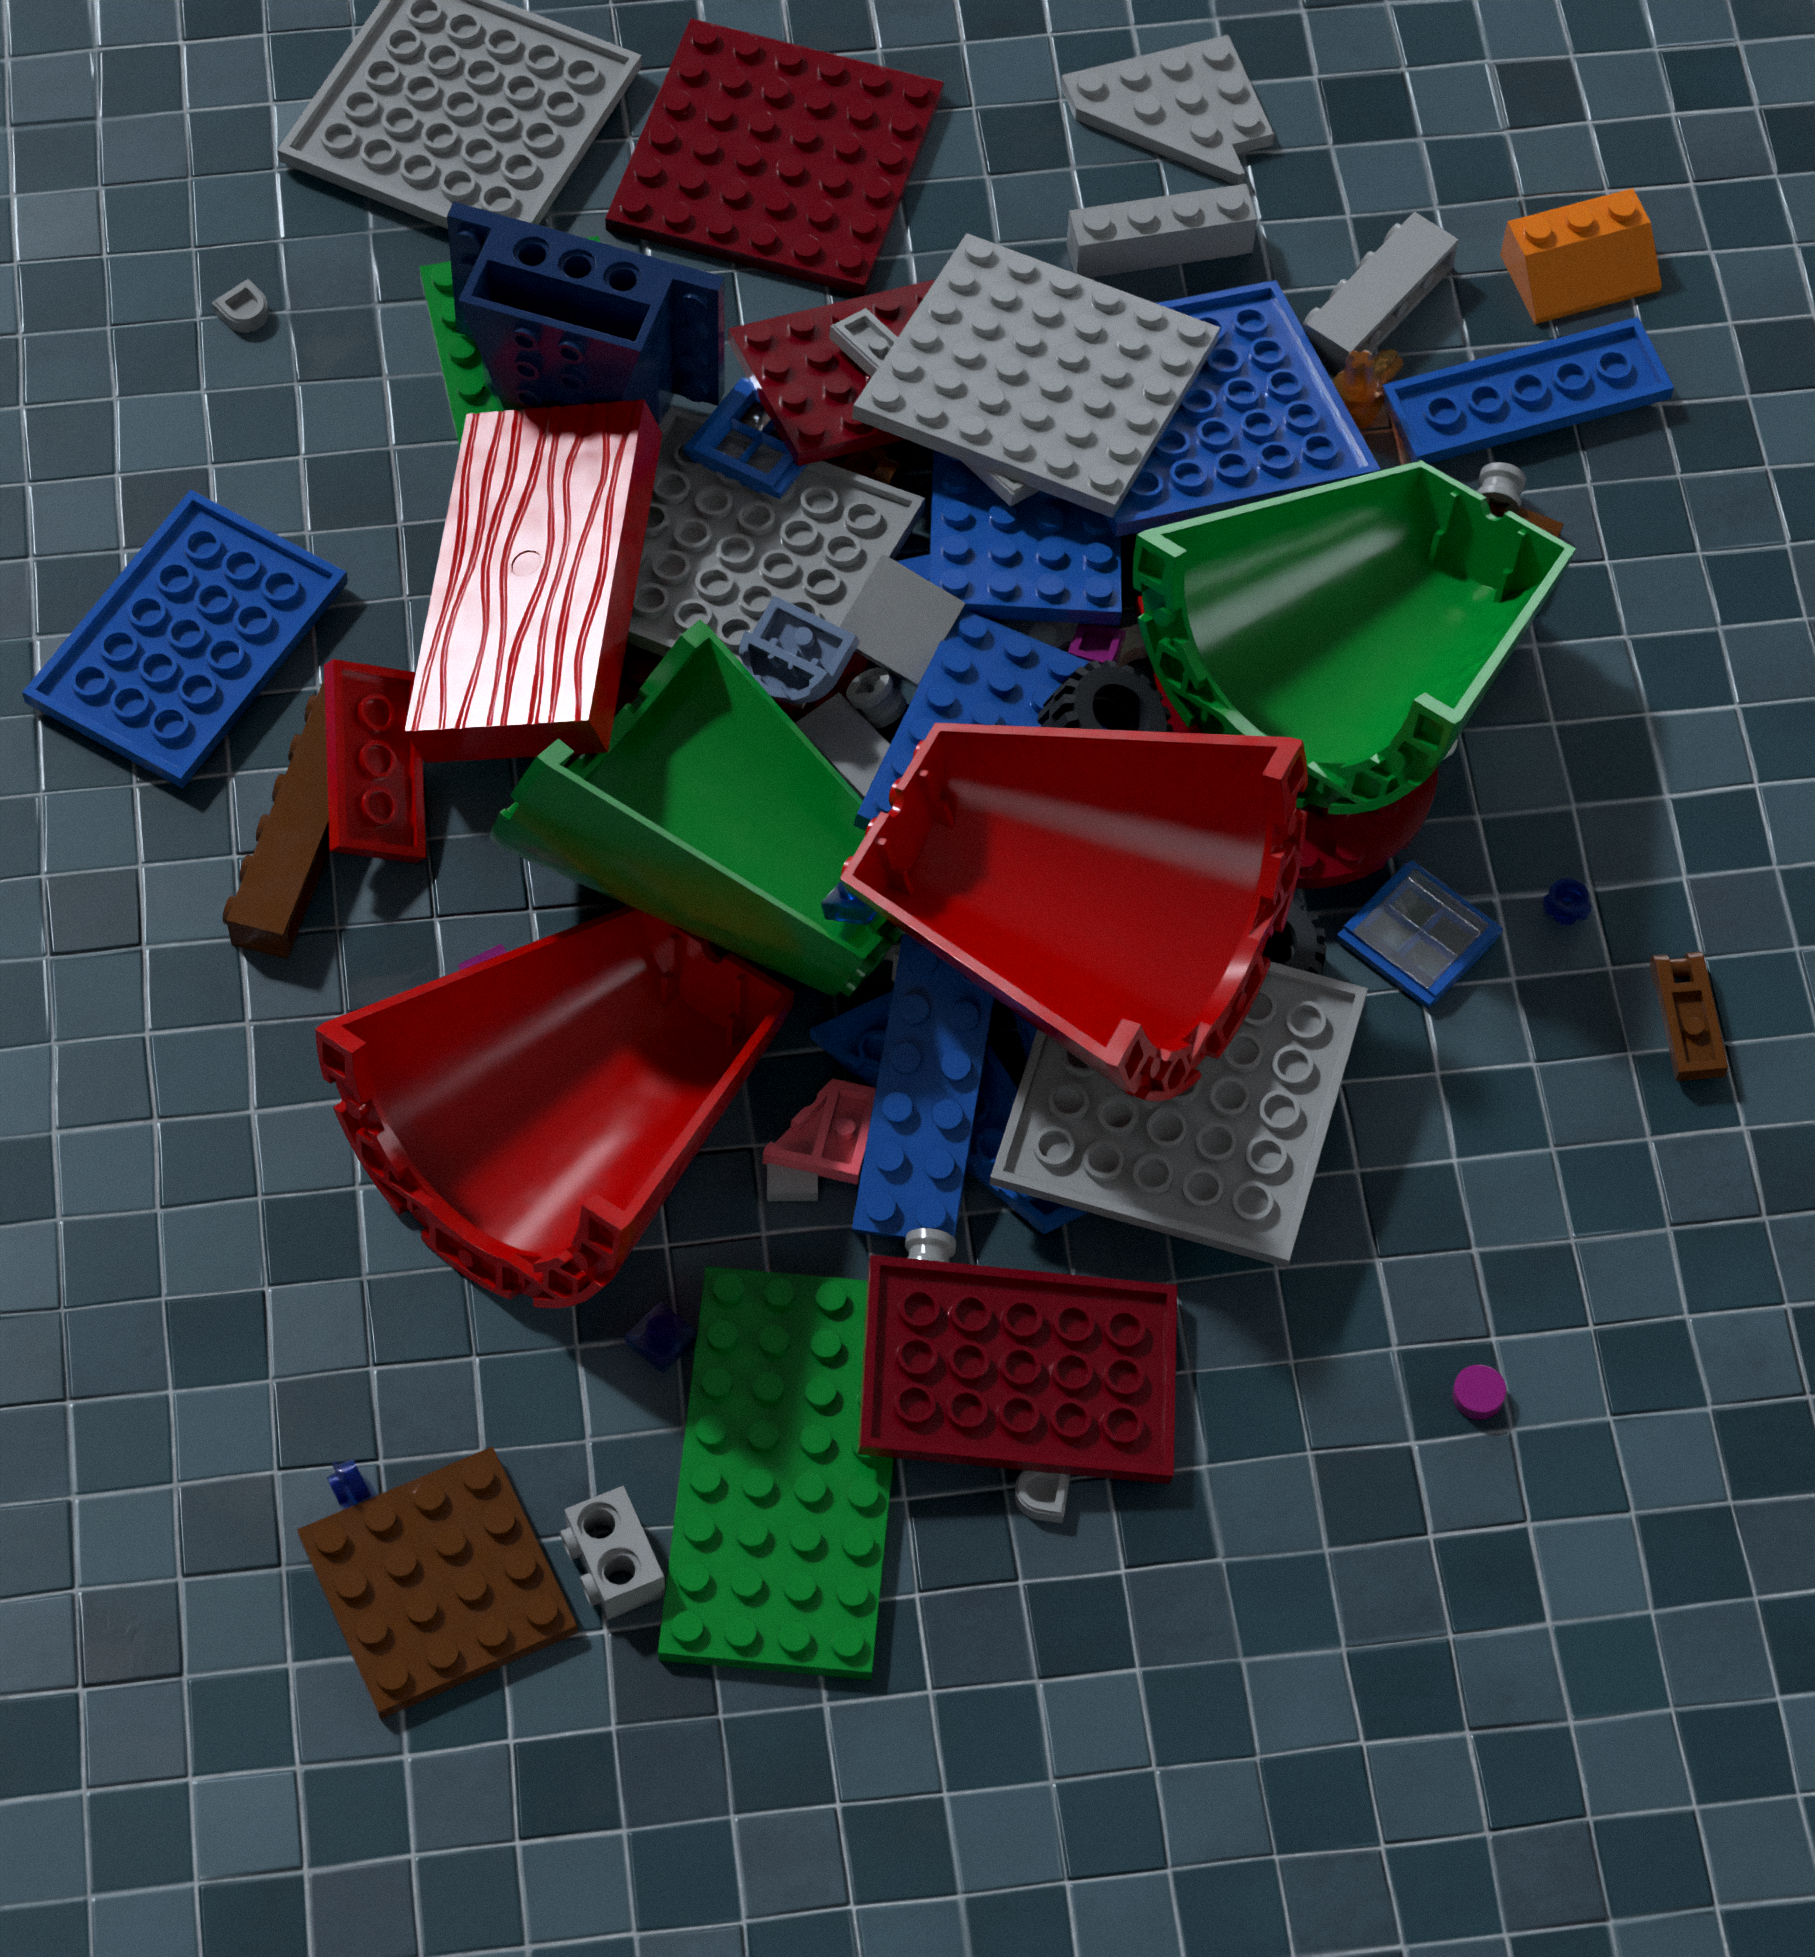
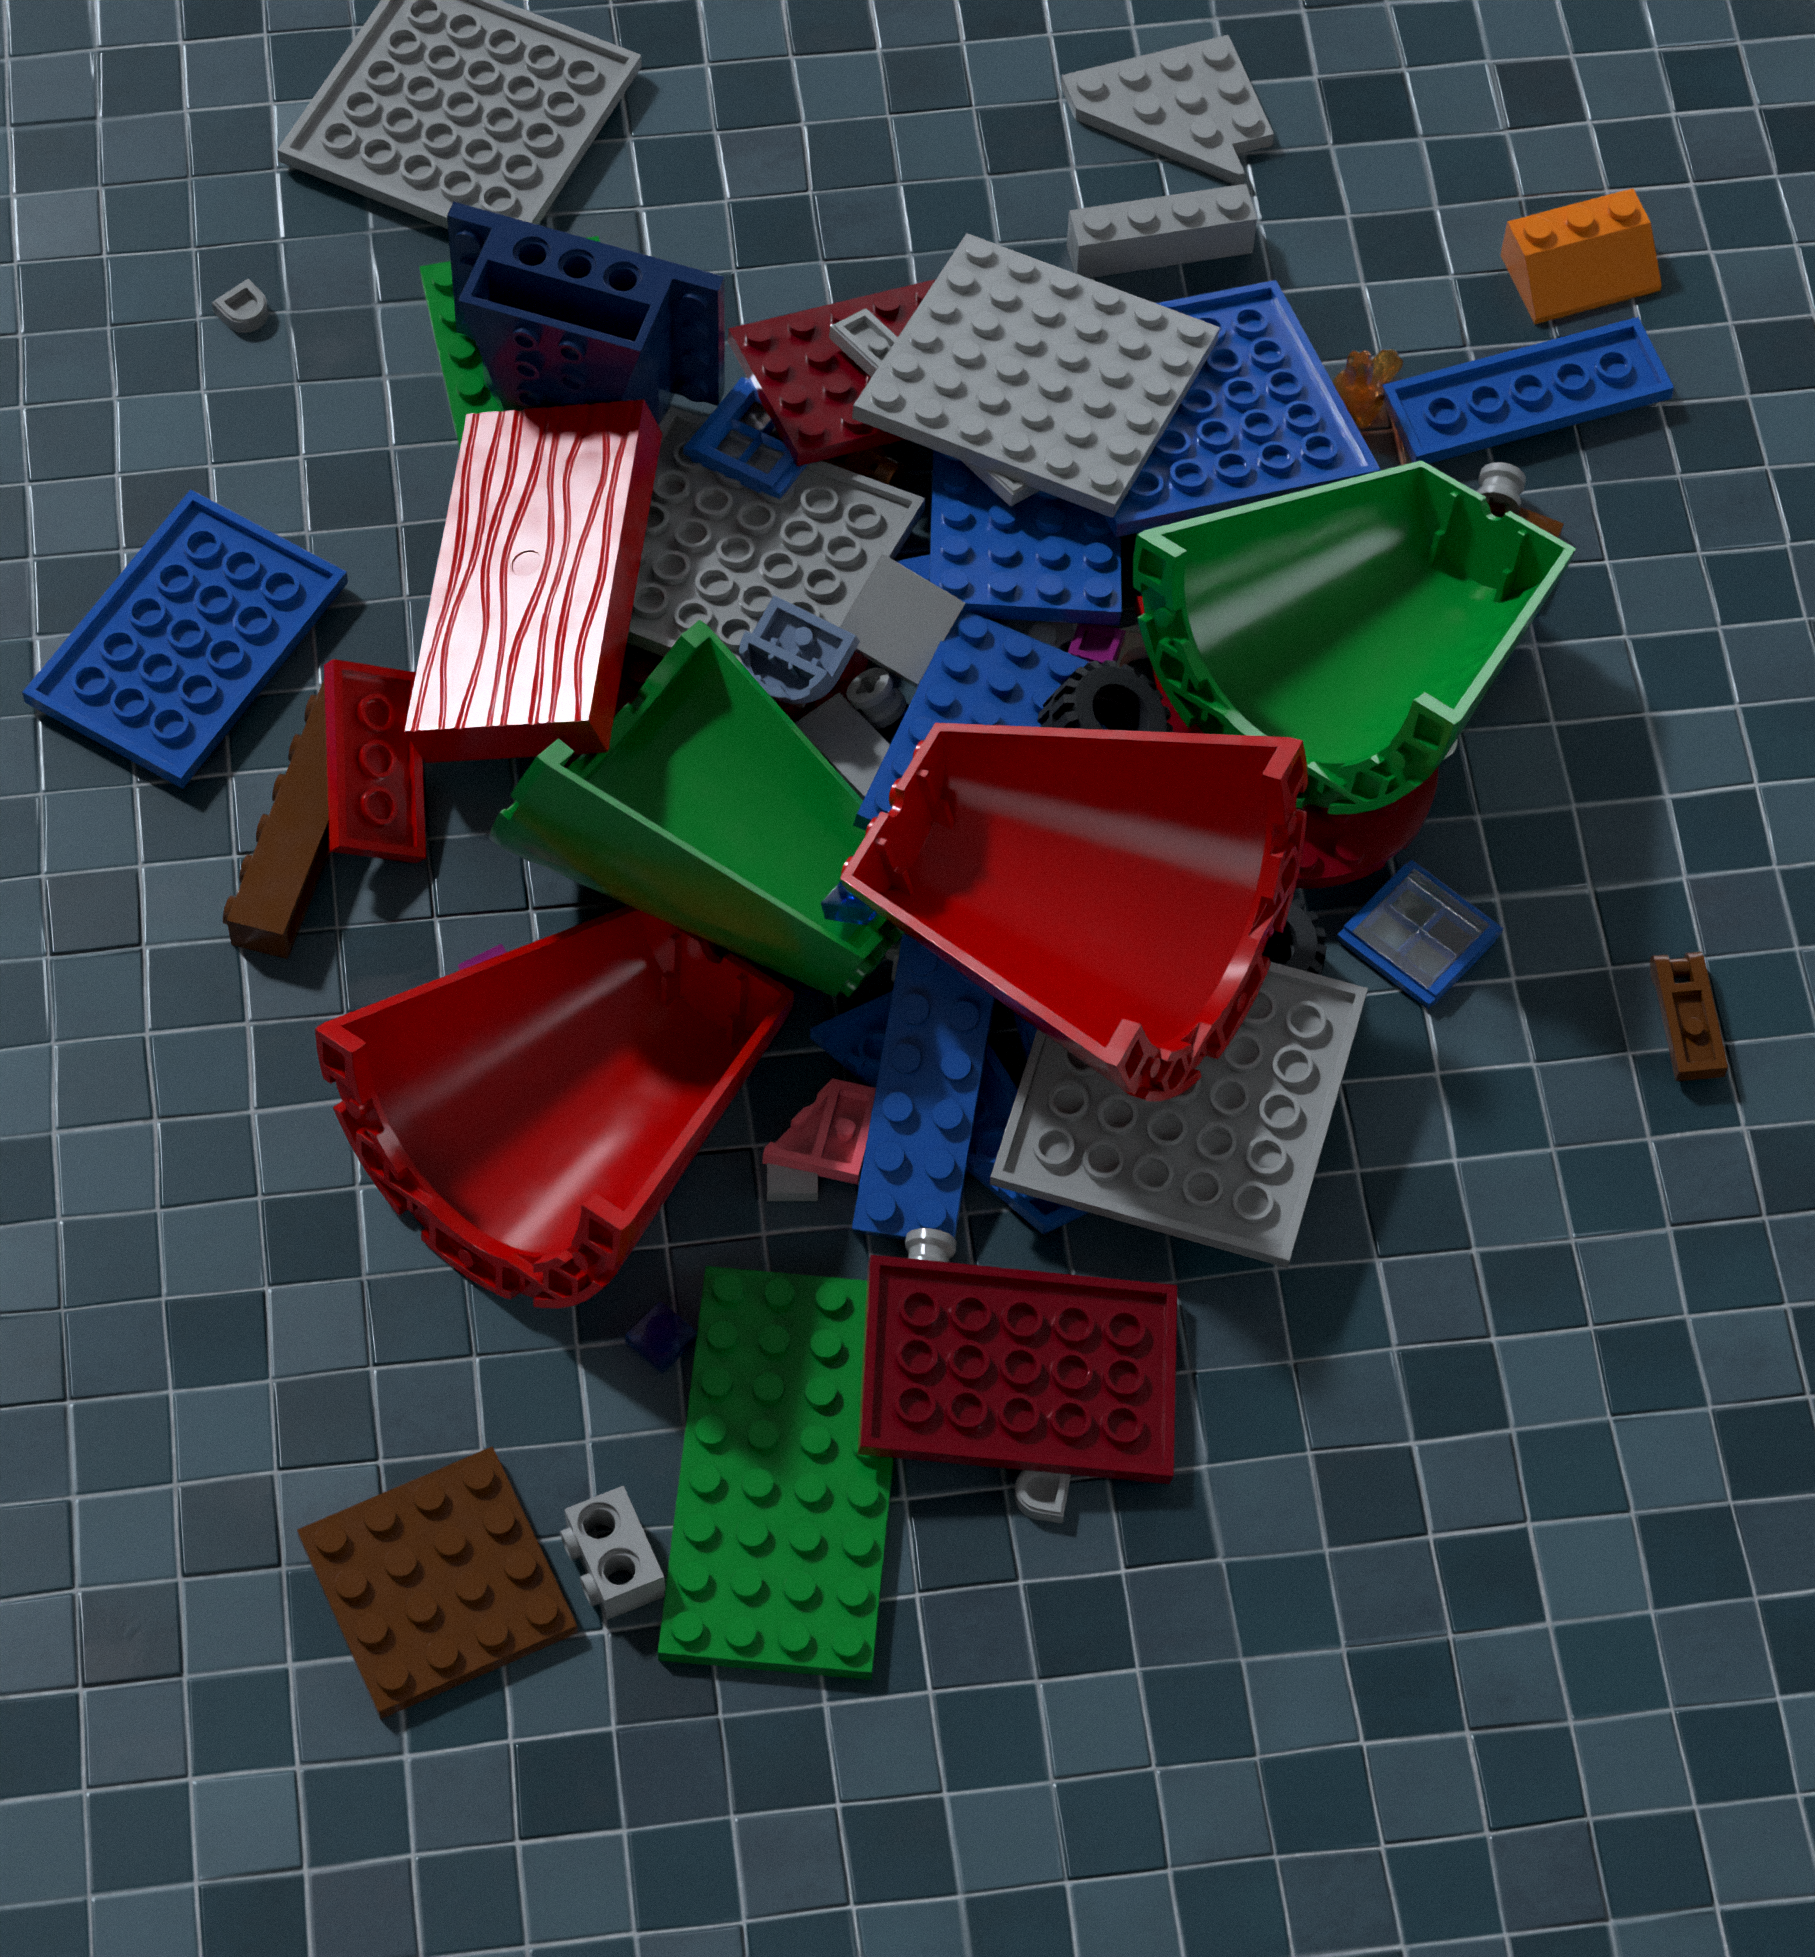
(348, 1483): clear blue plate -> none
(775, 156): dark red plate -> none
(1381, 291): light grey brick -> none
(1479, 1392): magenta tile -> none
(1570, 891): clear blue plate -> none

